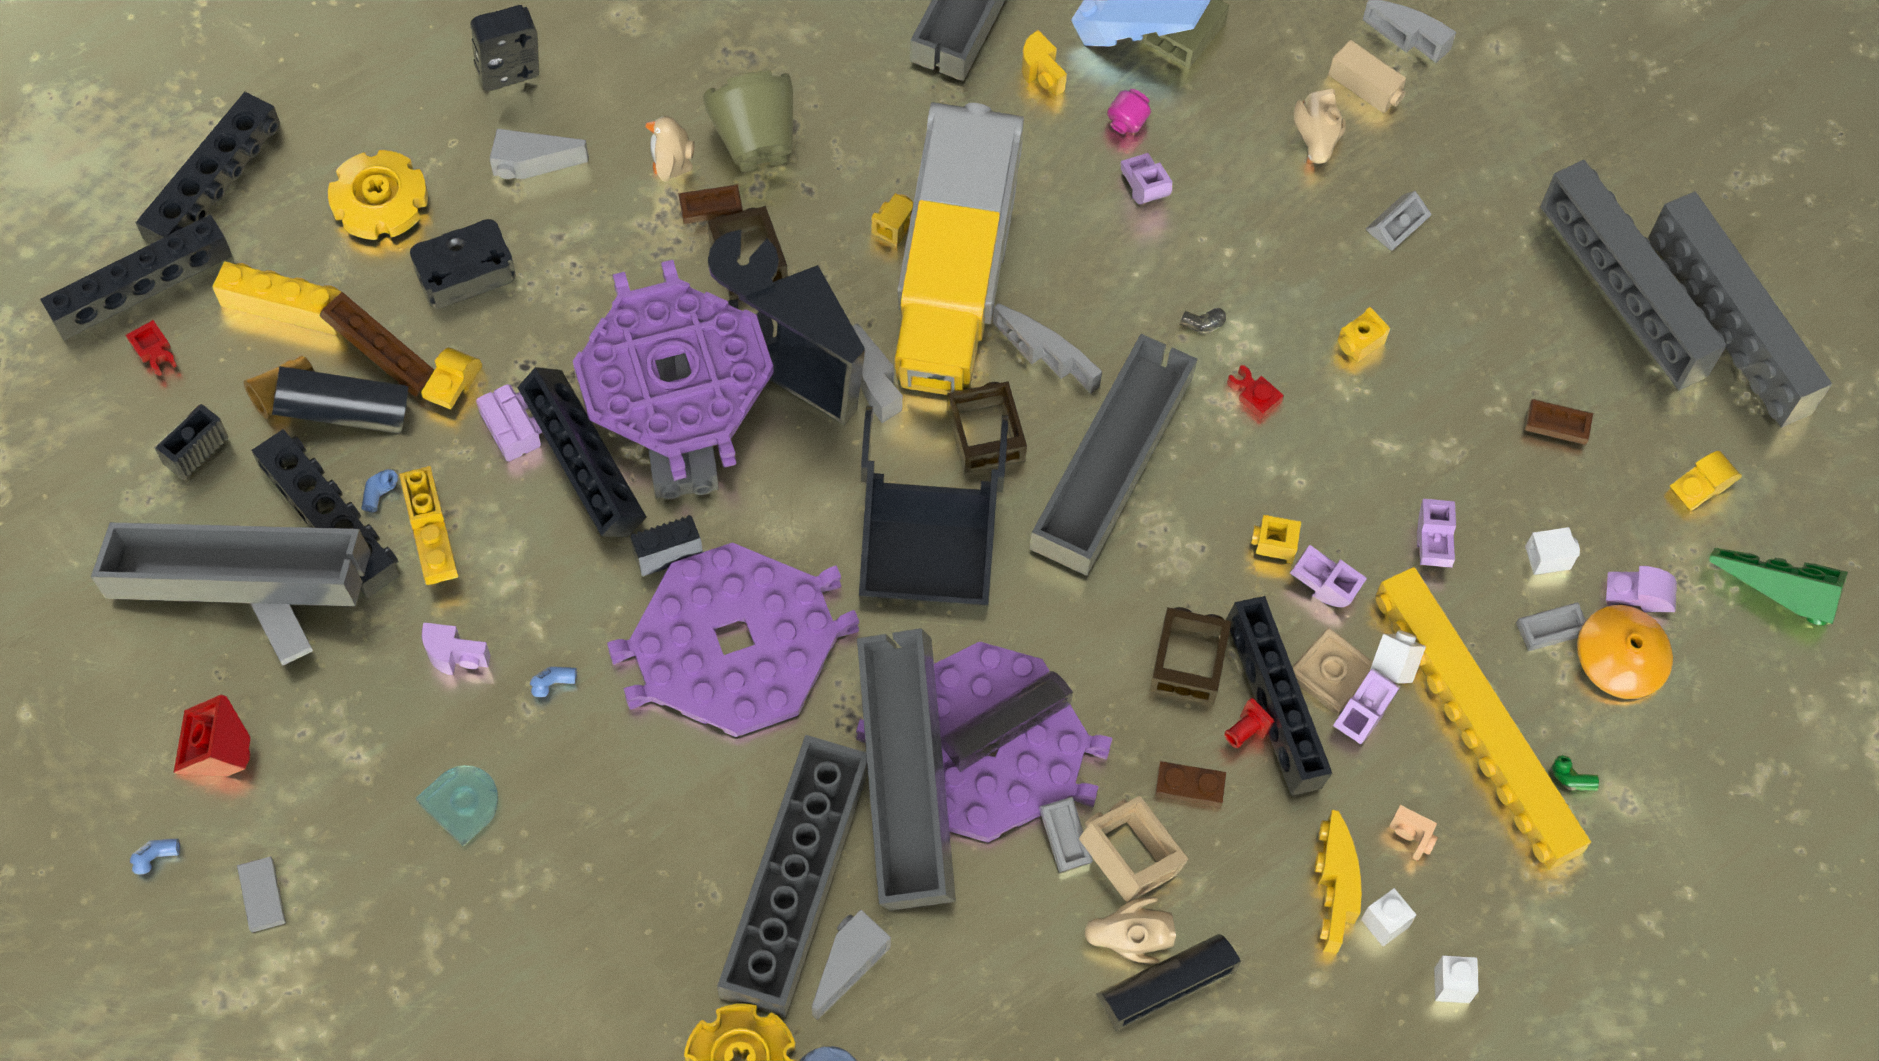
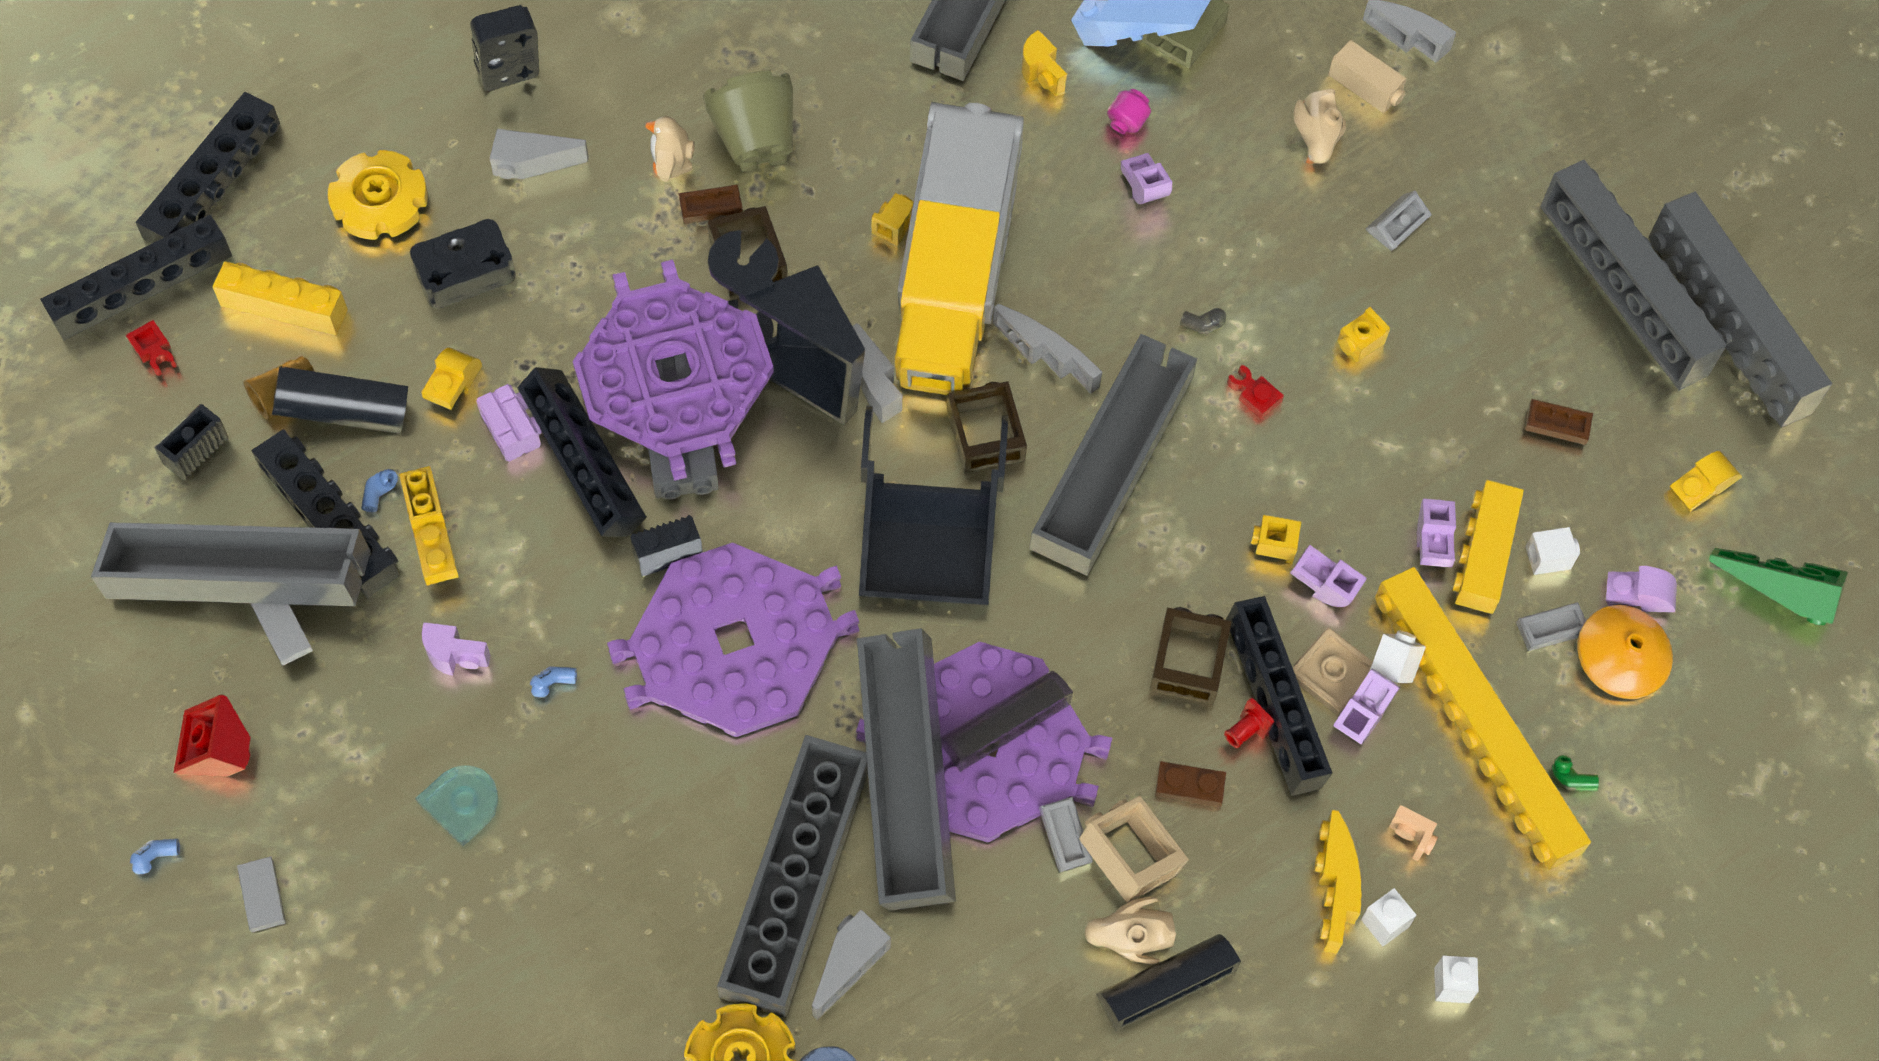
(377, 343): reddish brown plate -> none
(1488, 547): none -> yellow brick

